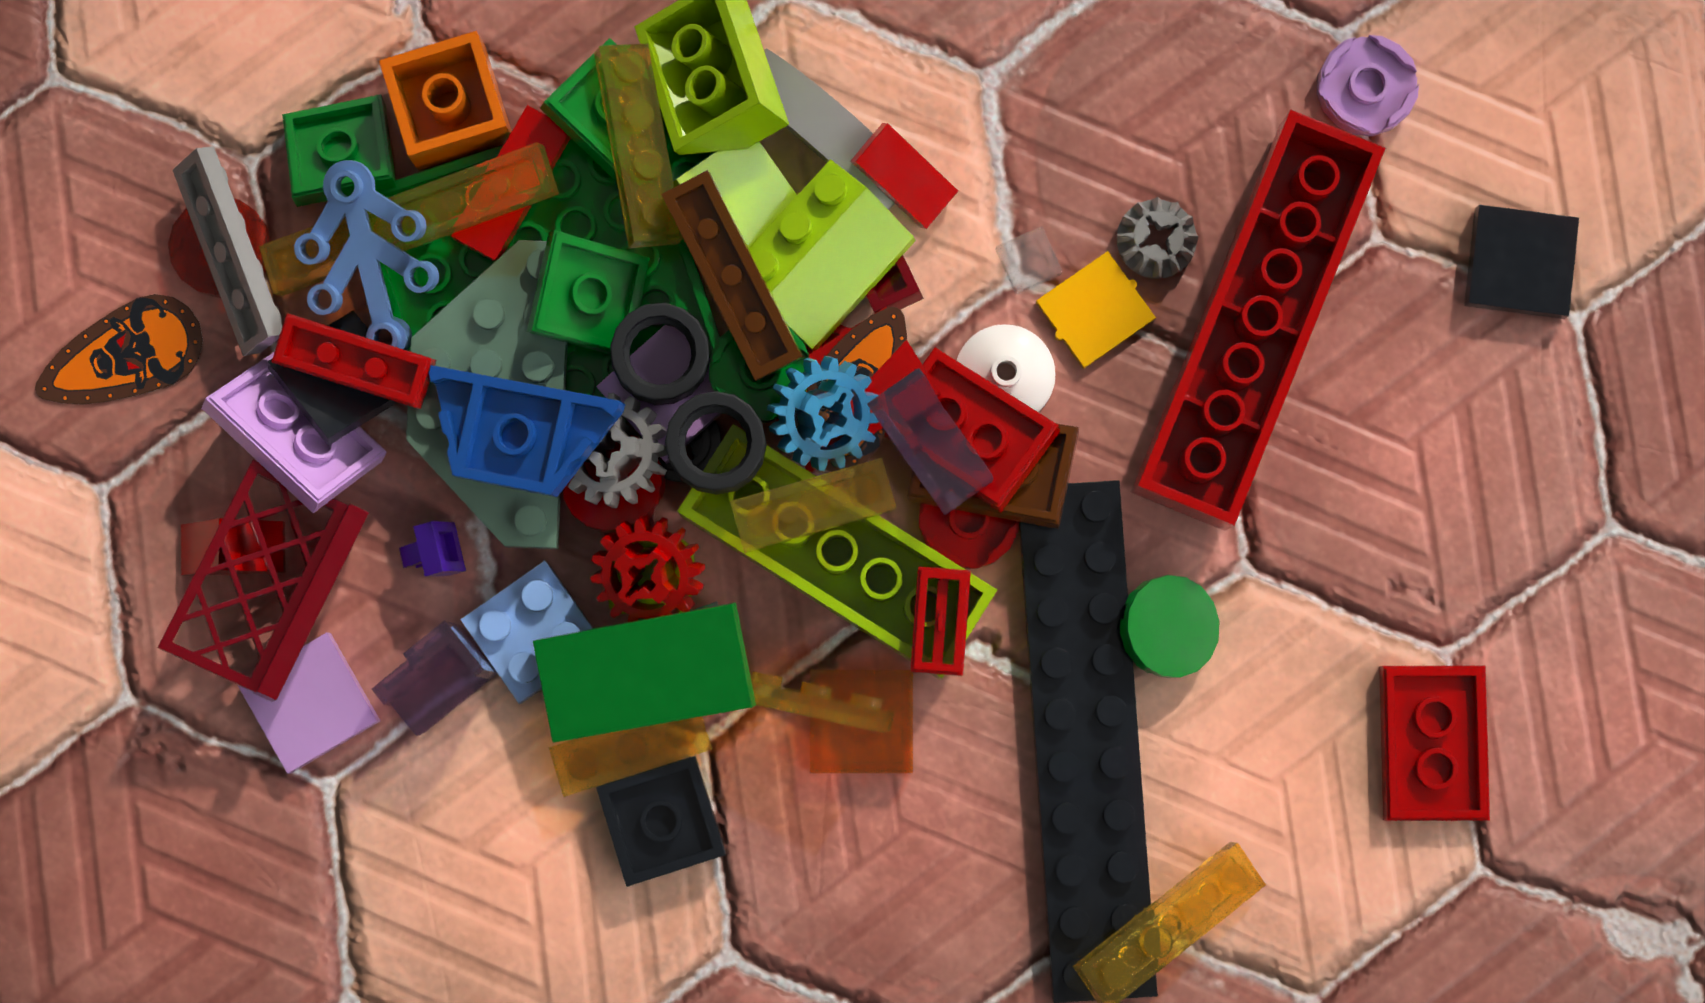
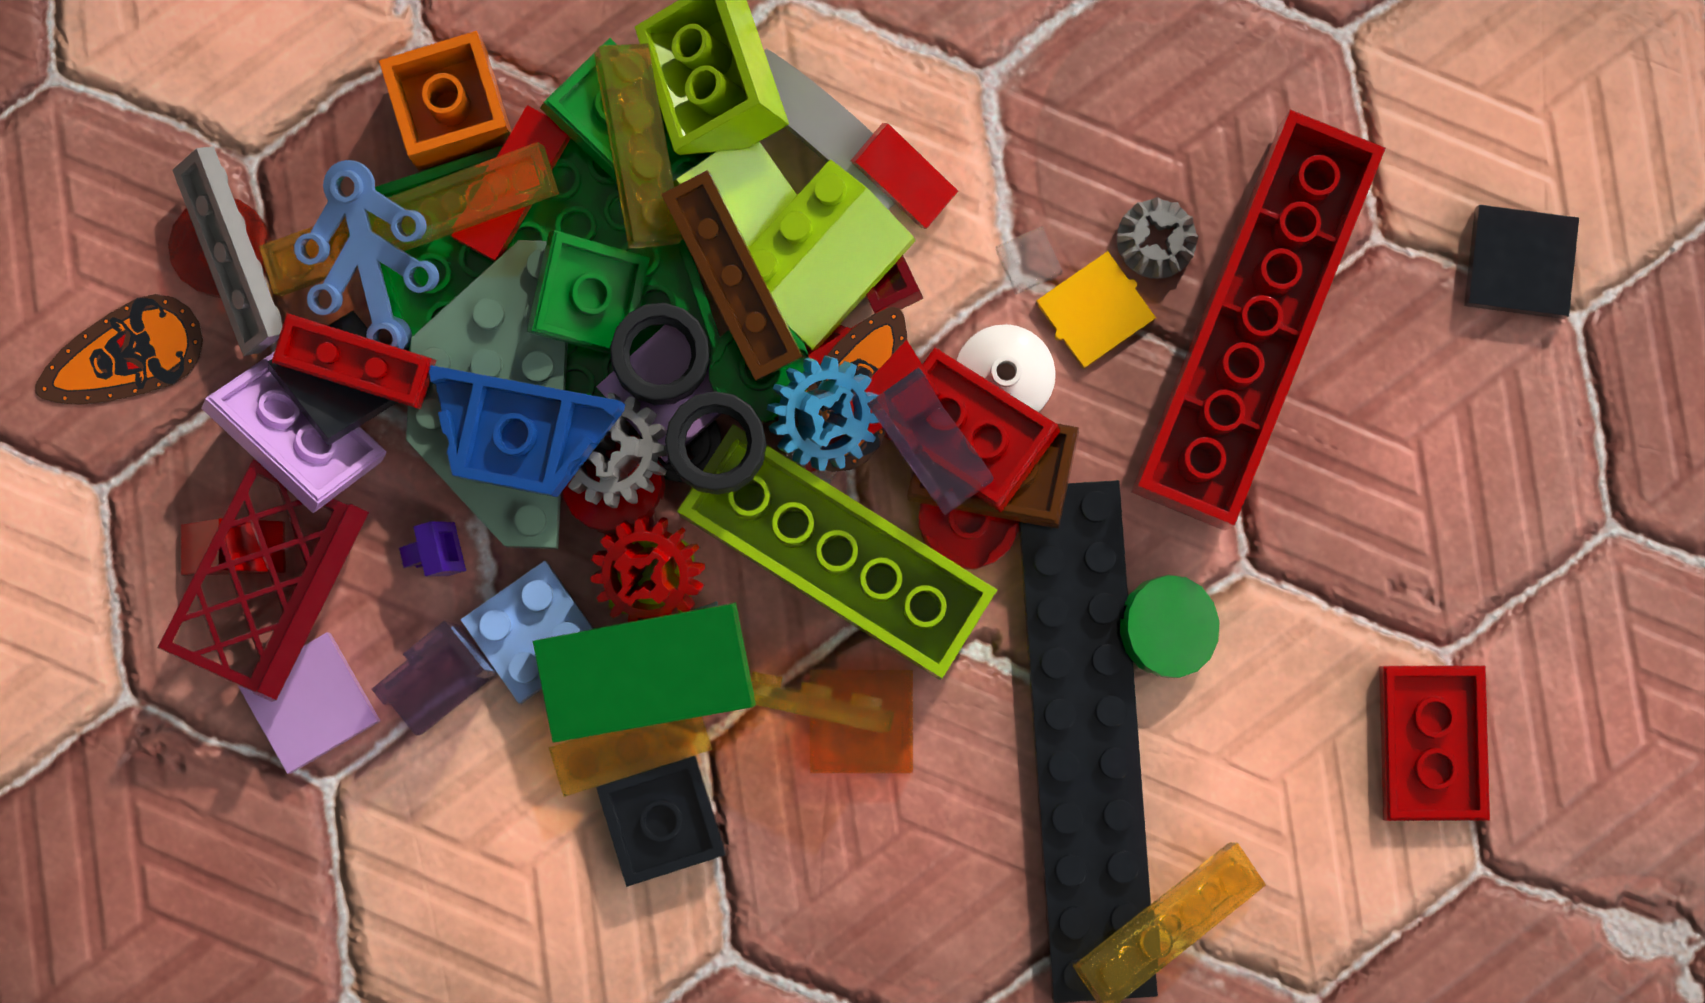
(333, 134): green tile -> none
(813, 505): clear yellow plate -> none
(943, 576): red tile -> none
(1367, 85): lavender tile -> none

